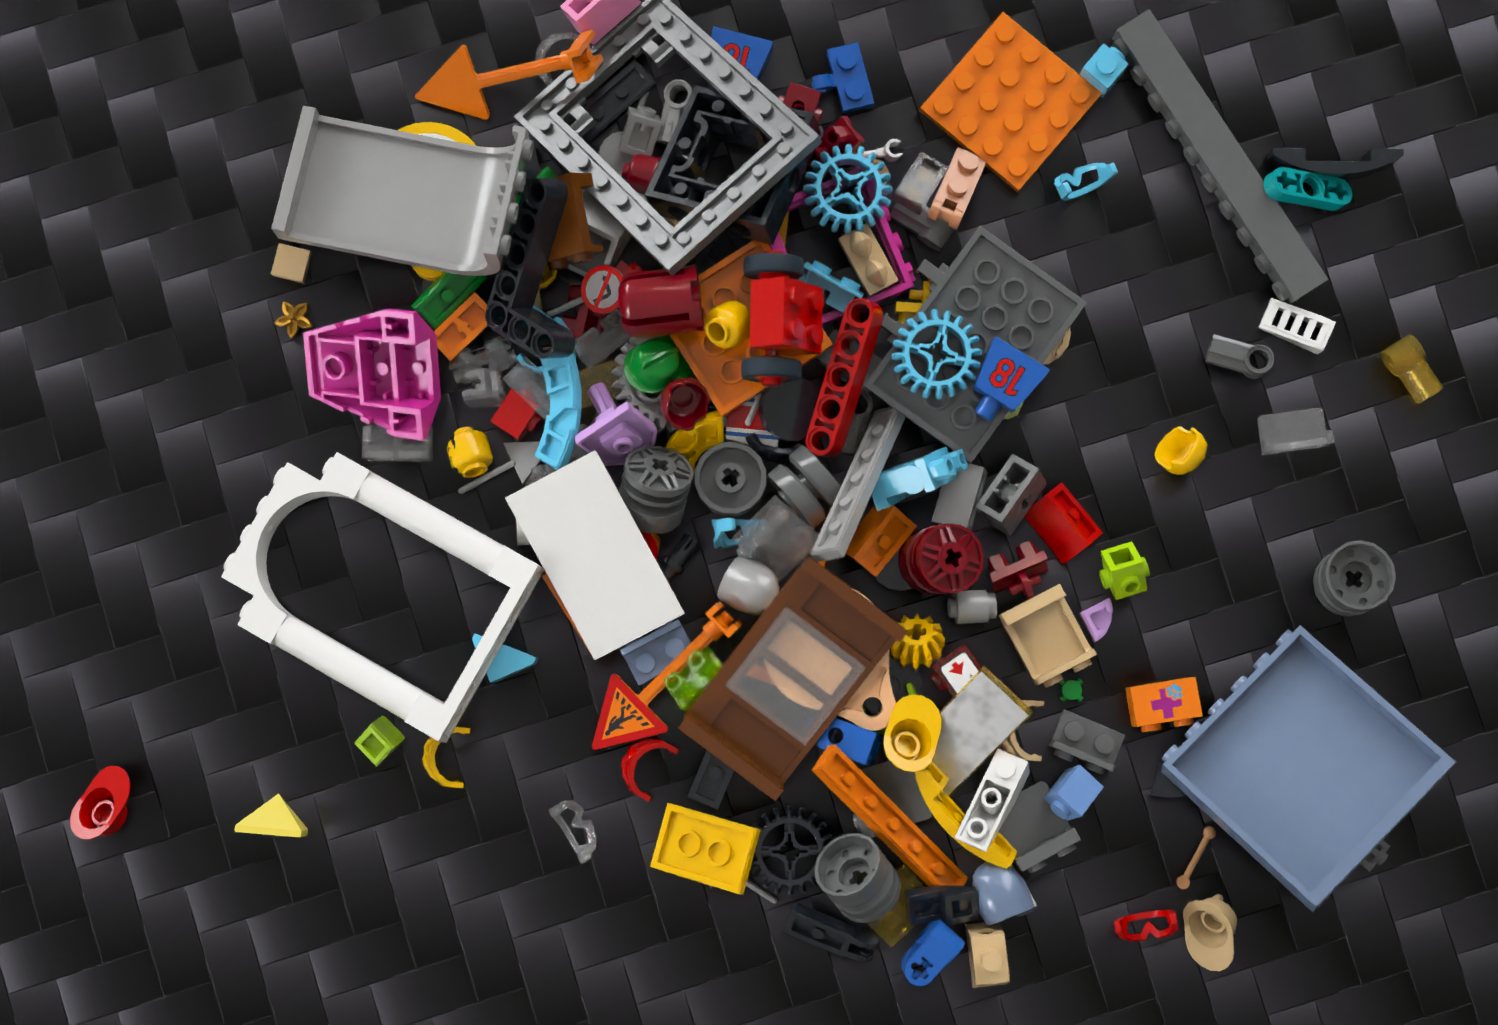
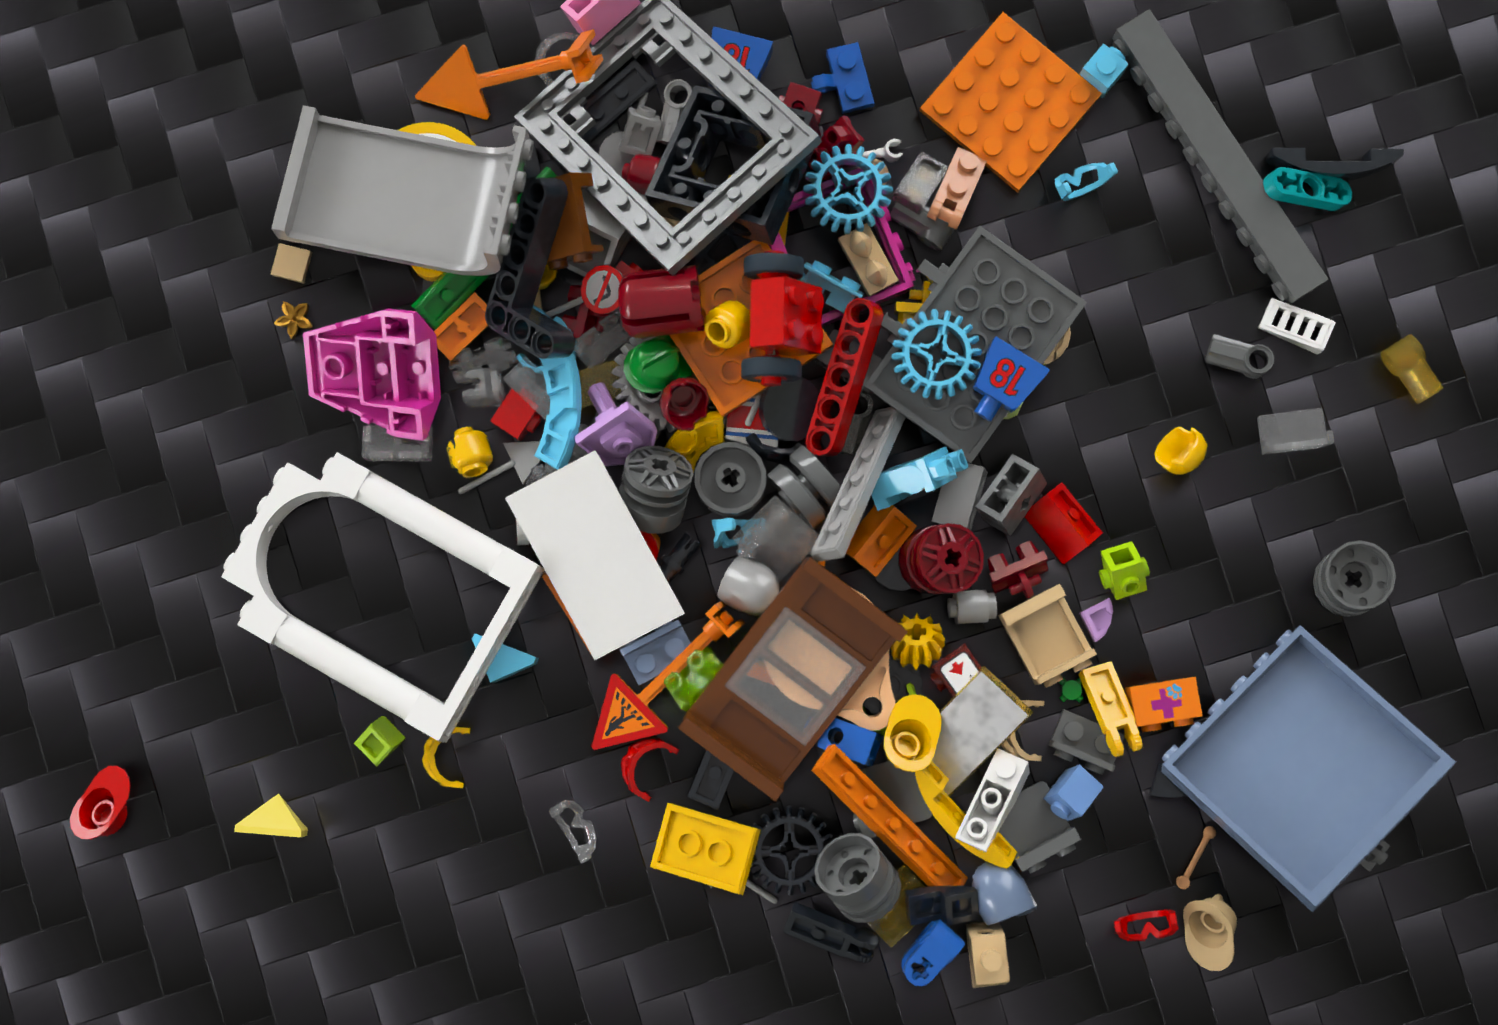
(1111, 706): none -> yellow hinge

